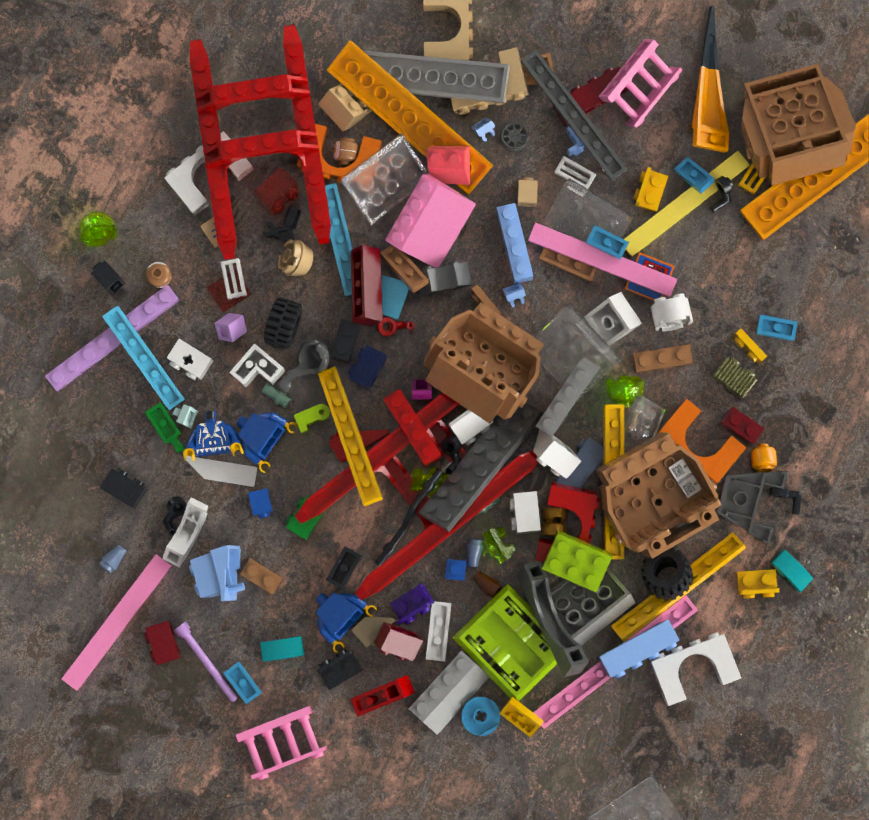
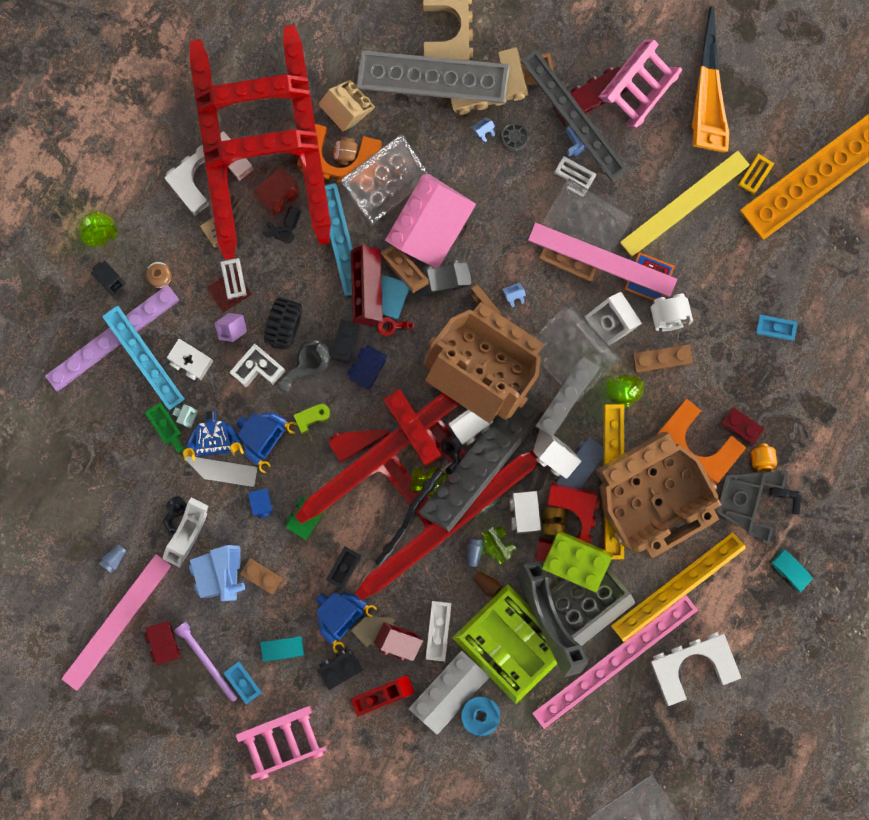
(123, 488): black brick -> none
(278, 397): sand green pin -> none
(296, 258): tan cone -> none
(350, 436): yellow plate -> none
(401, 108): light orange plate -> none
(411, 603): dark purple bracket -> none
(421, 390): magenta slope -> none
(449, 164): coral slope -> none
(455, 570): blue brick -> none
(514, 243): light blue brick -> none
(521, 717): yellow bracket -> none
(527, 192): tan brick -> none
(607, 242): dark azure plate -> none
(638, 649): light blue brick -> none
(644, 419): clear plate -> none
(651, 190): yellow bracket -> none
(672, 586): black tyre -> none
(685, 478): white sticker -> none
(694, 175): dark azure plate -> none
(725, 187): black plate -> none
(734, 377): olive brick -> none
(744, 341): yellow plate -> none
(757, 582): yellow bracket -> none
(792, 150): medium nougat piece -> none

